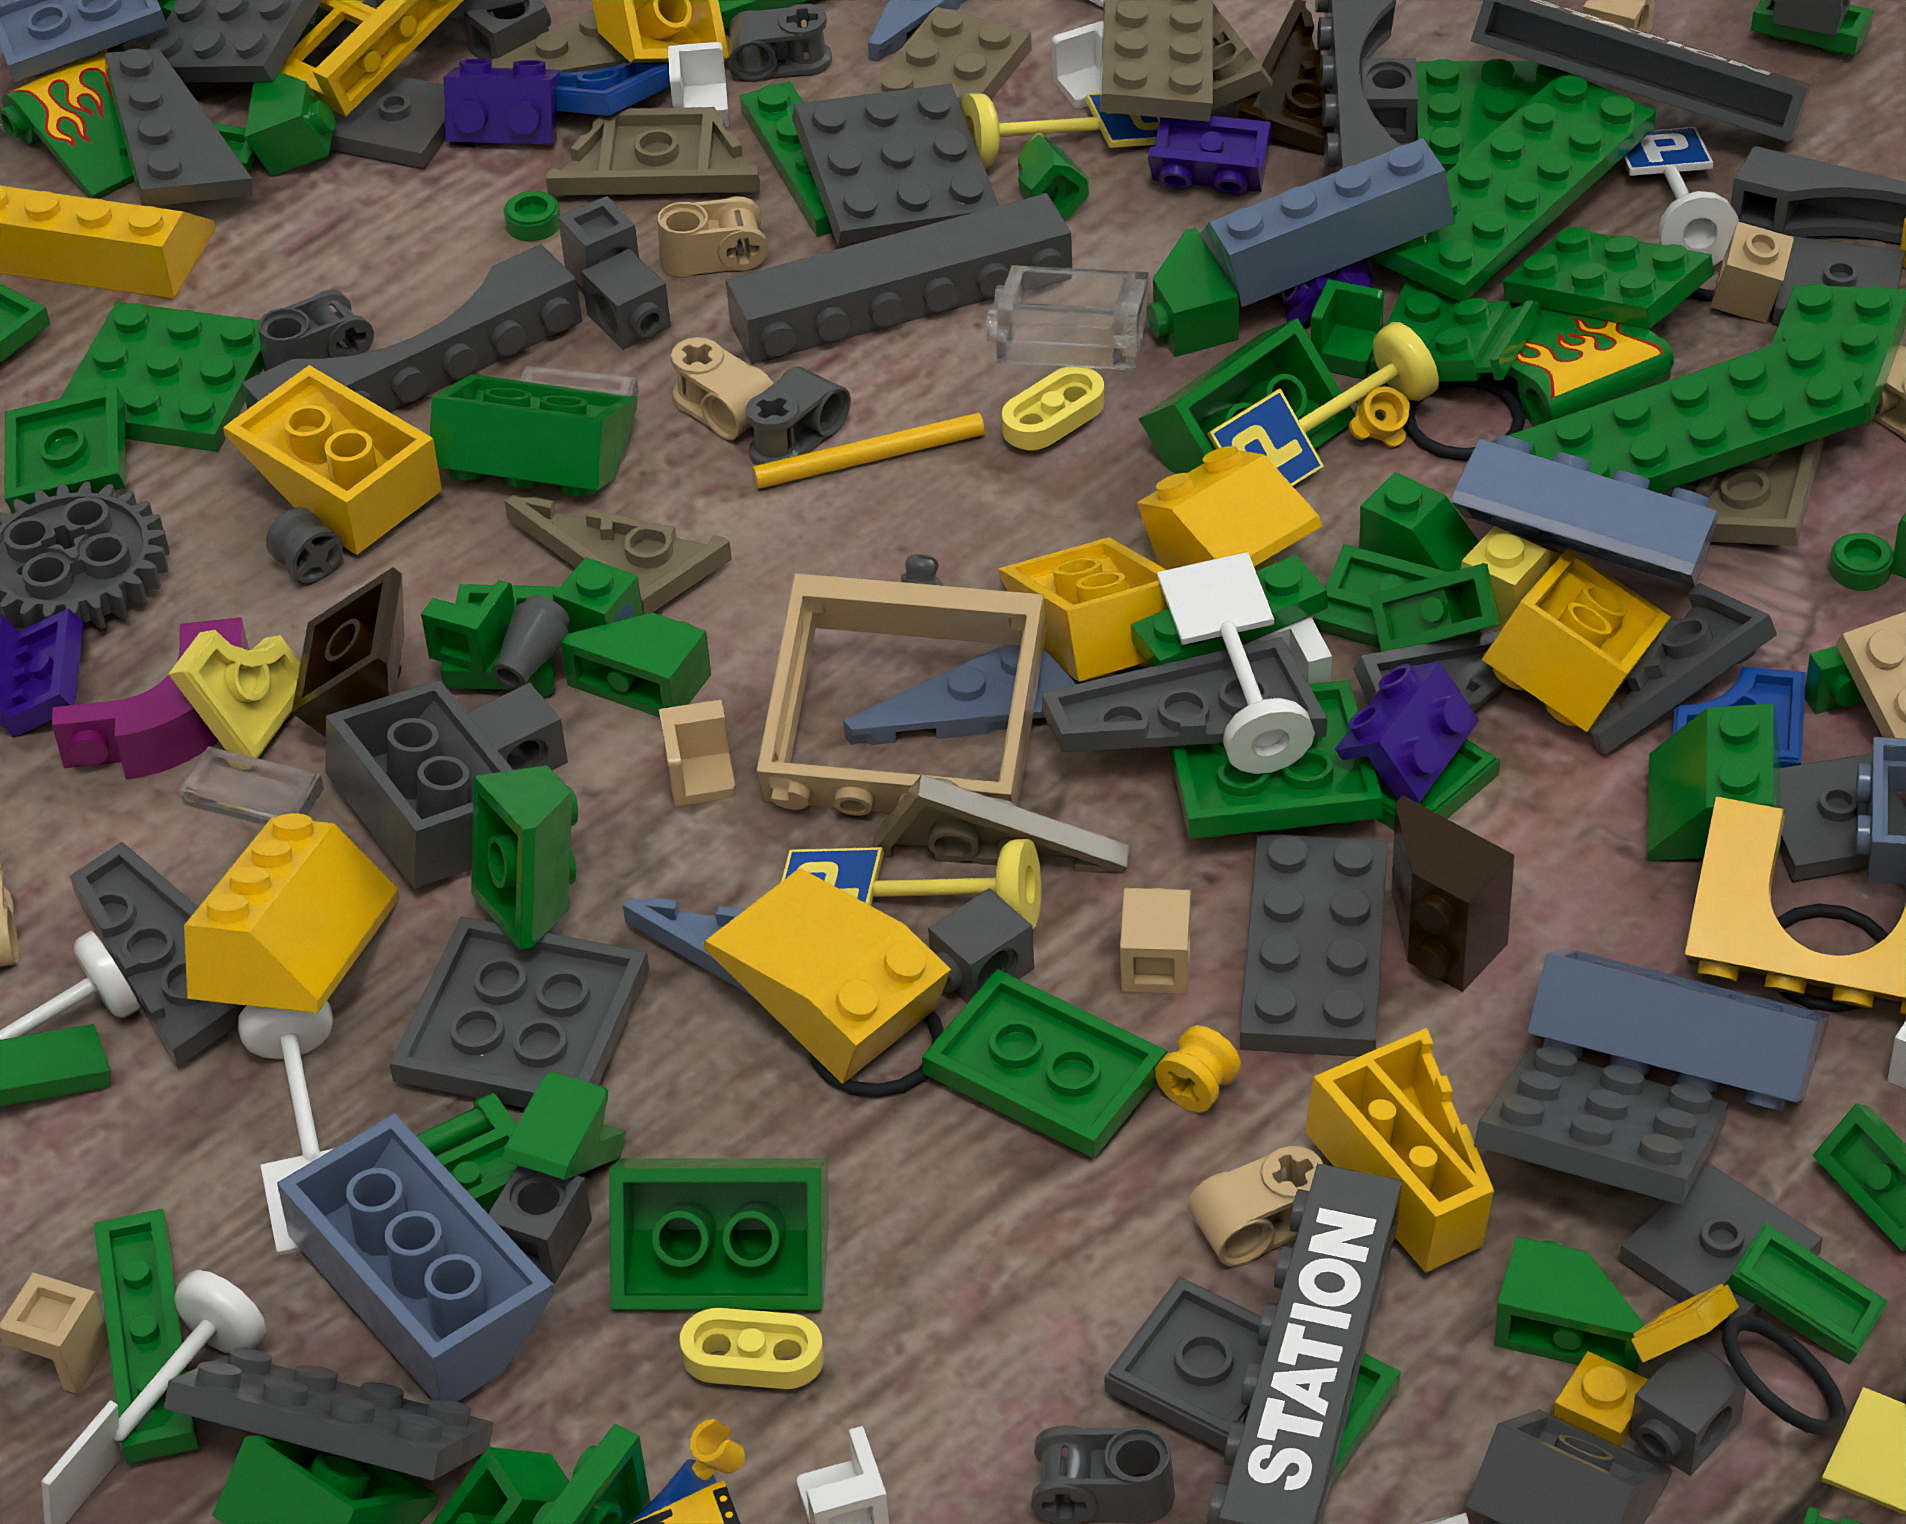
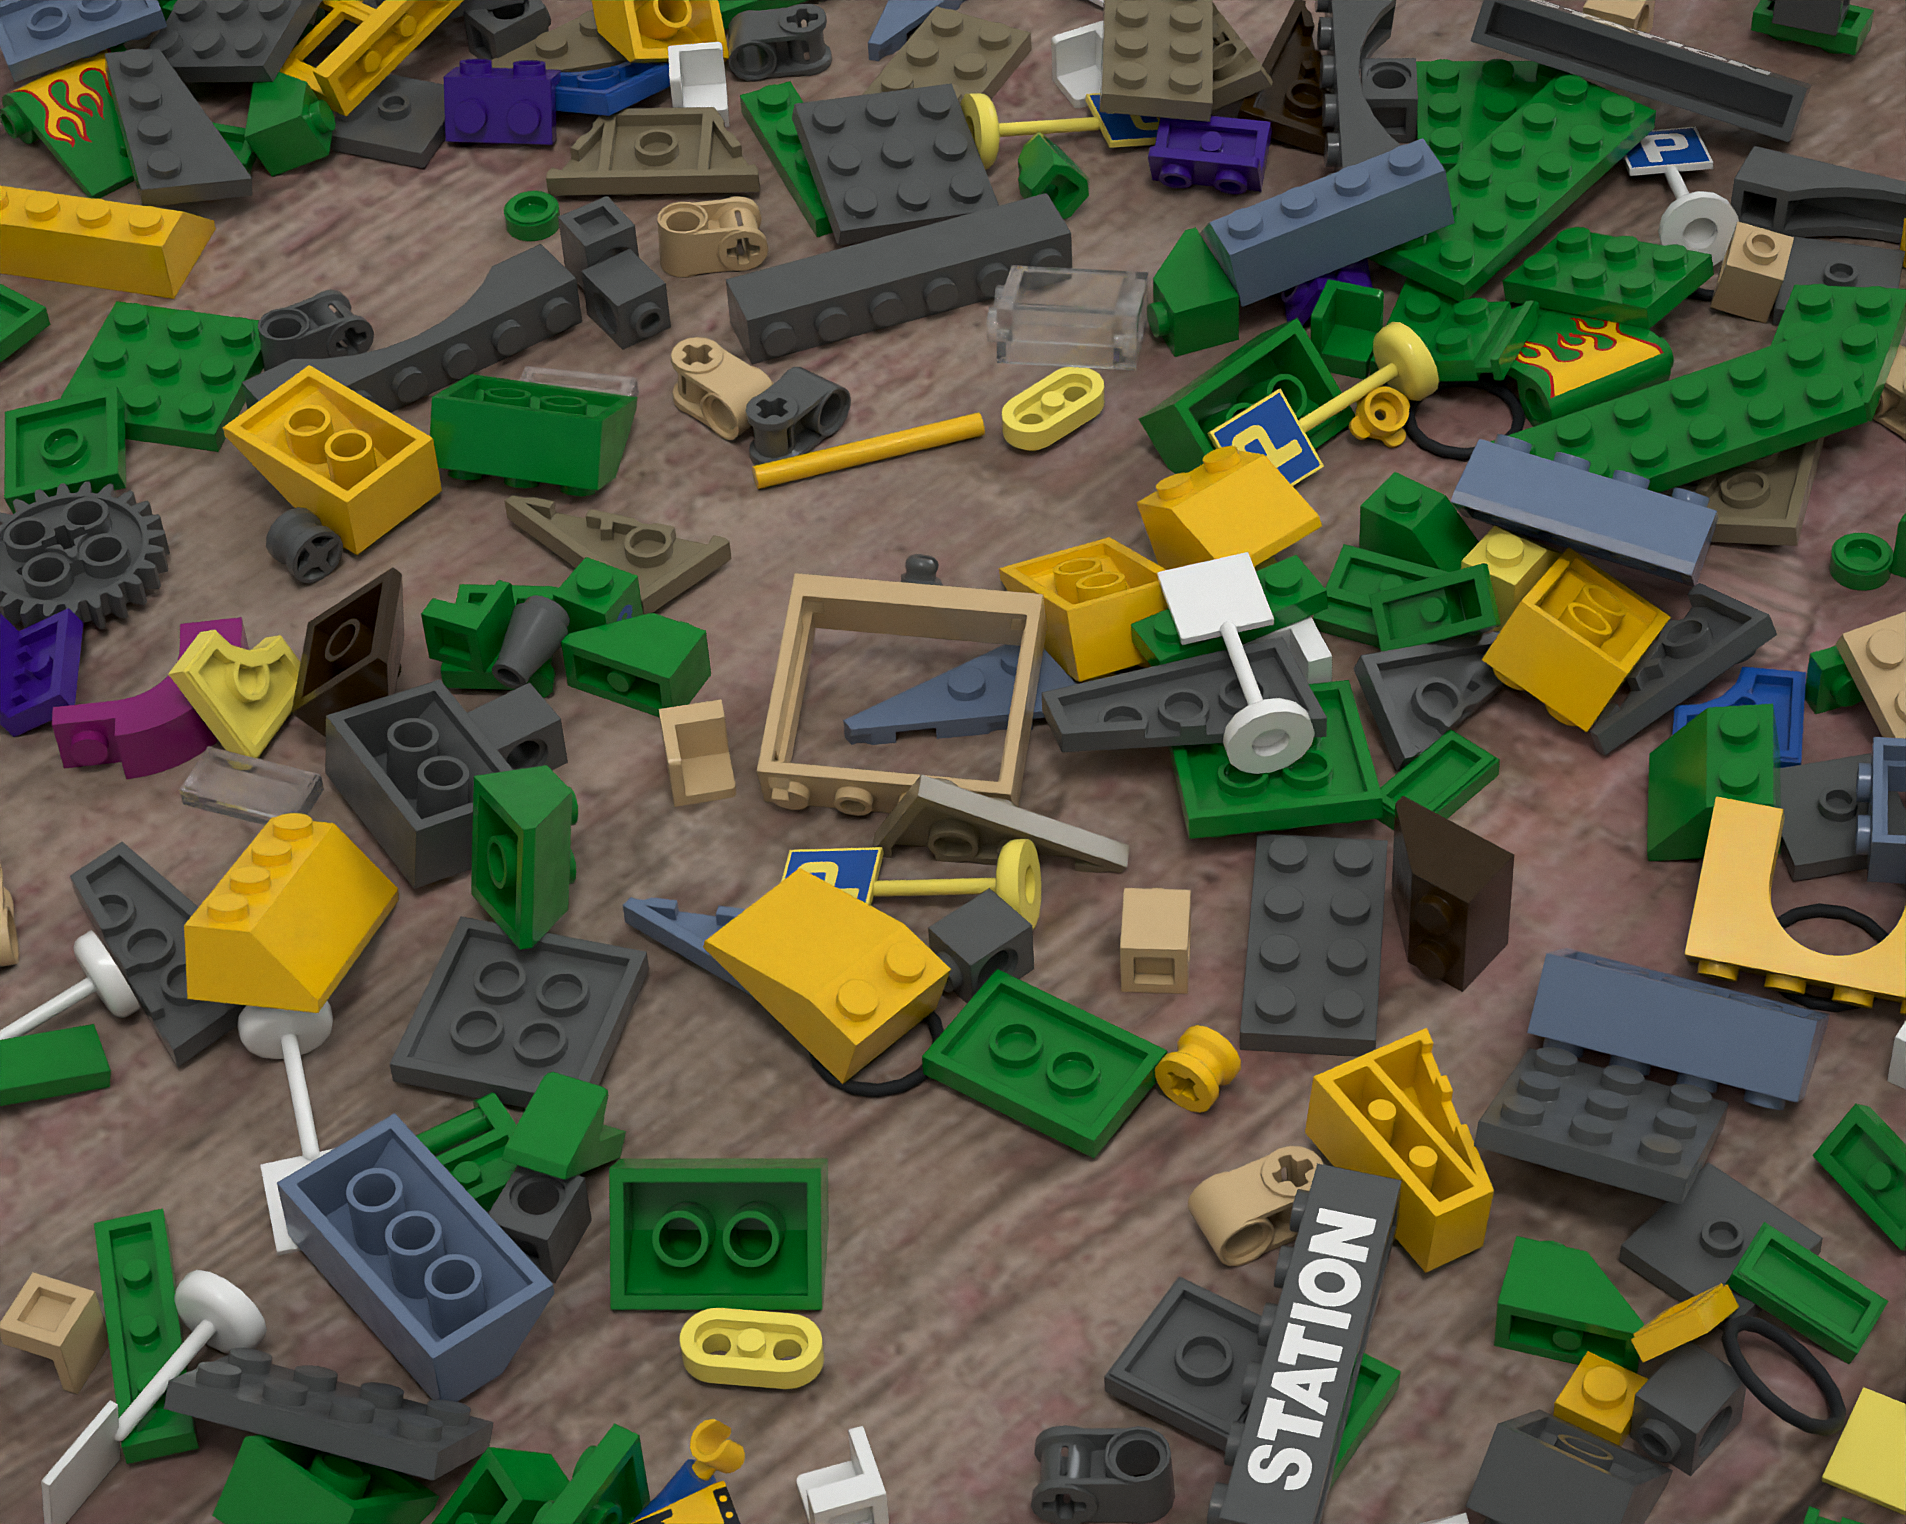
(1410, 728): dark purple bracket -> none

